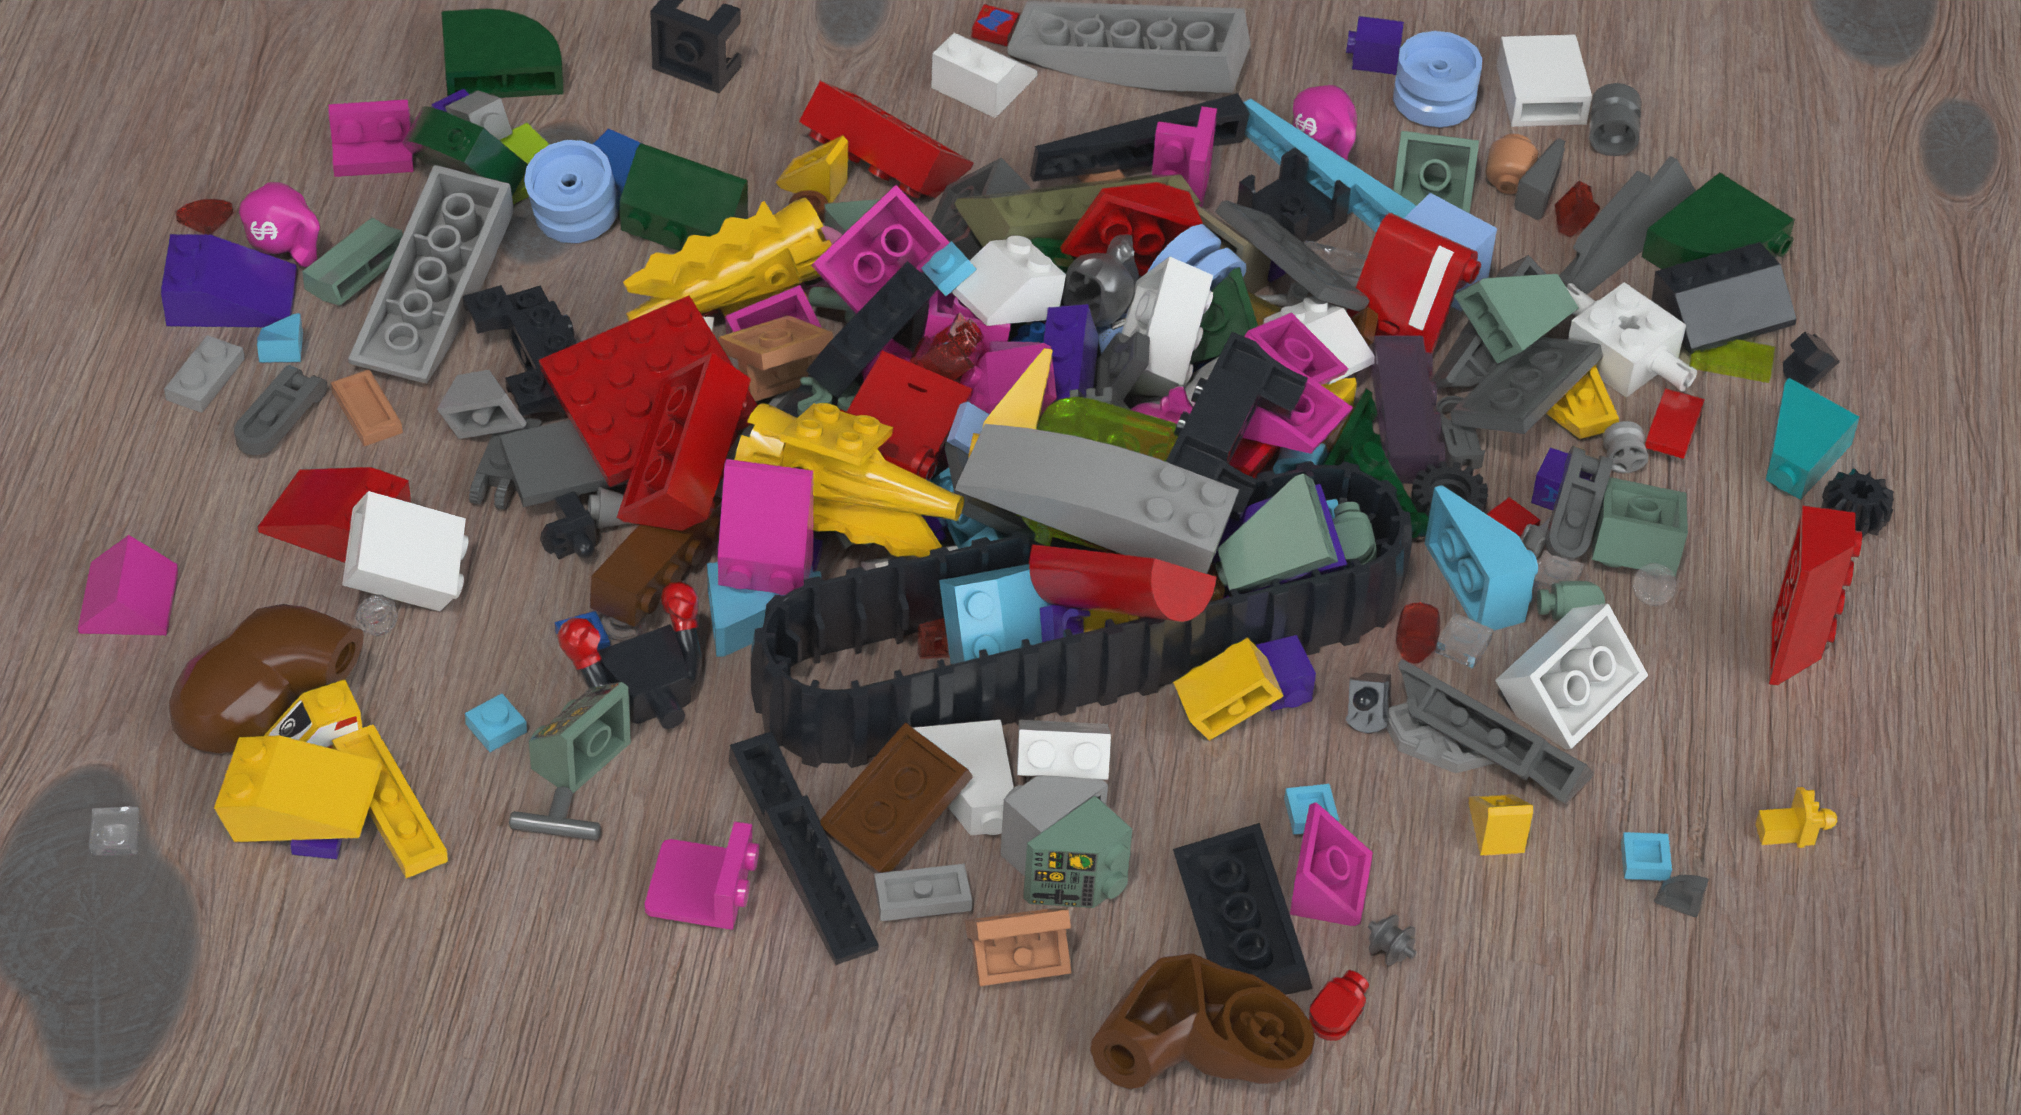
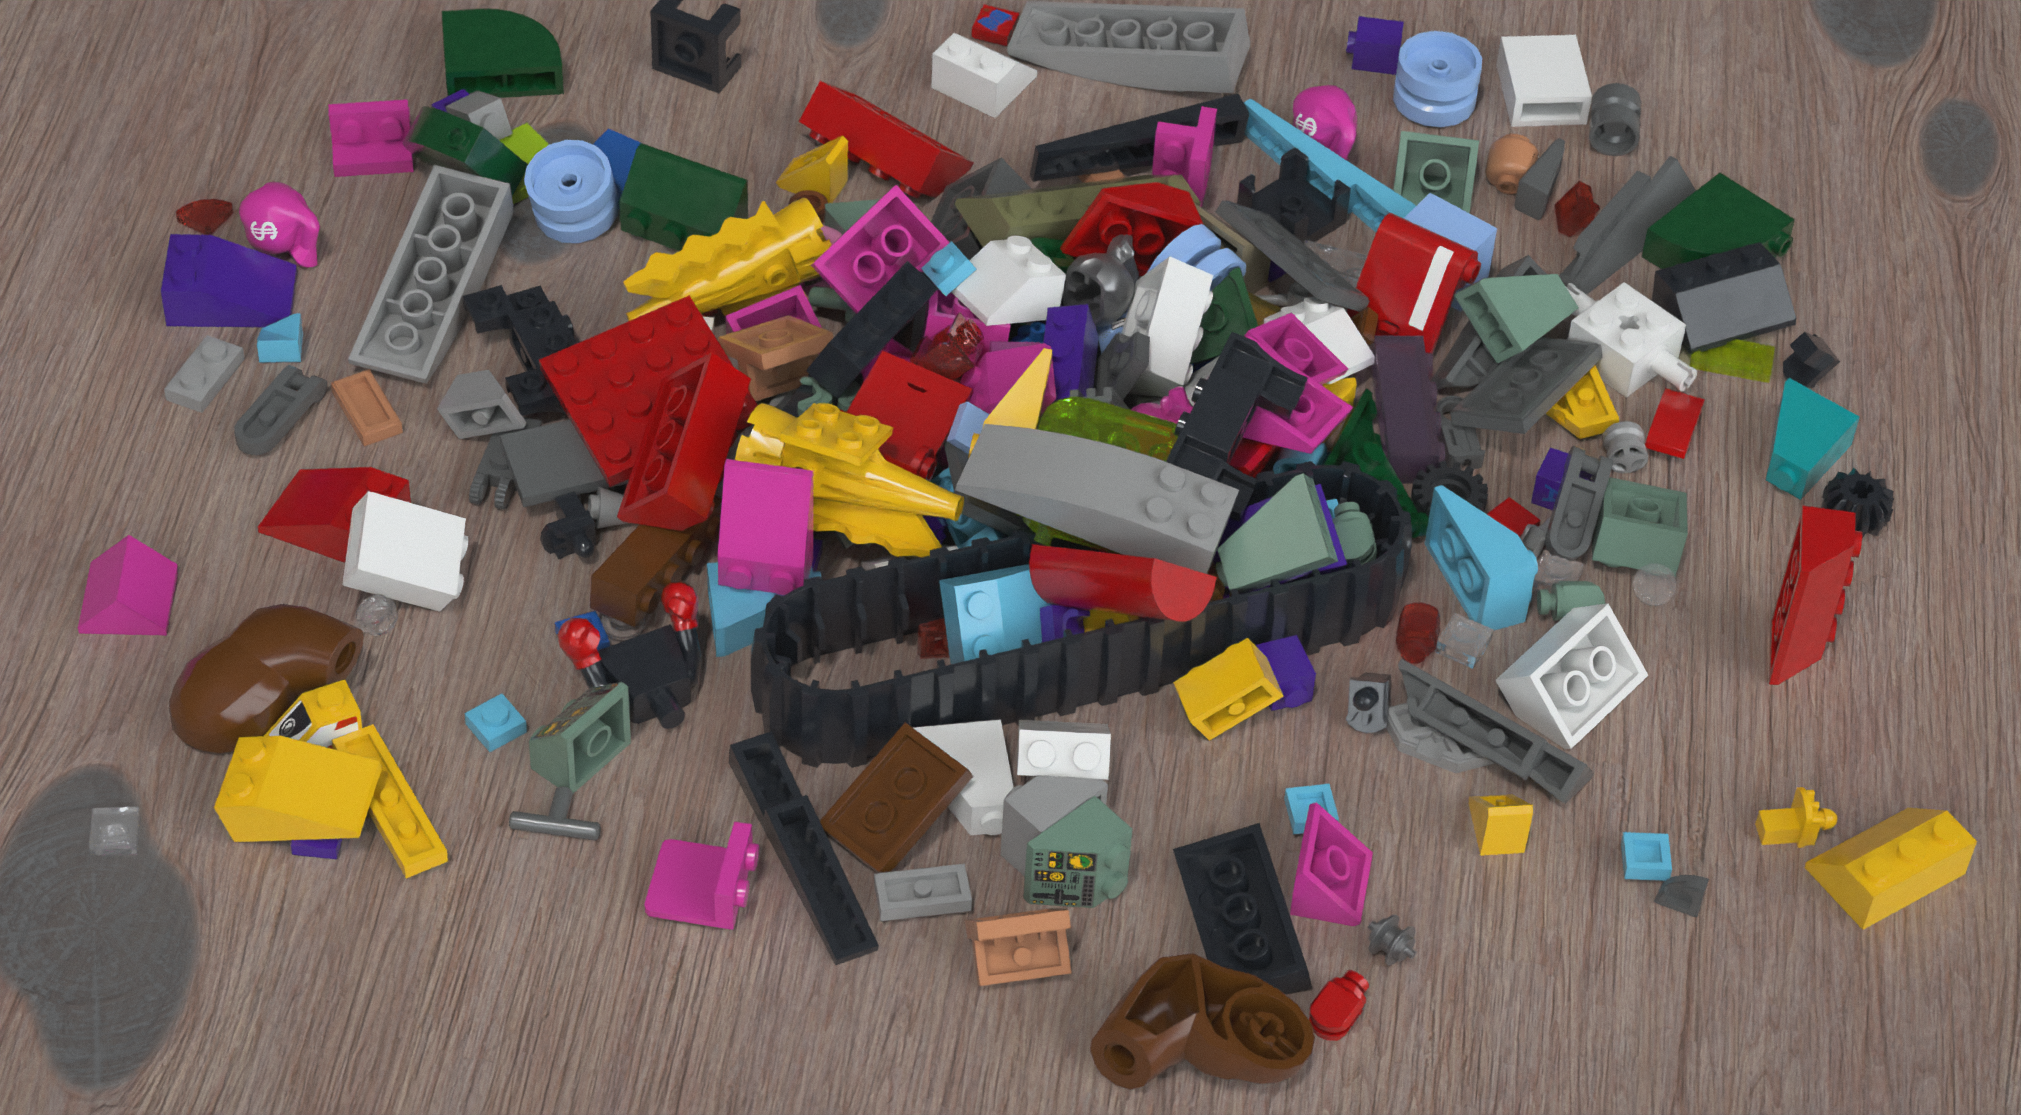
(352, 262): sand green piece -> none
(1894, 863): none -> yellow slope

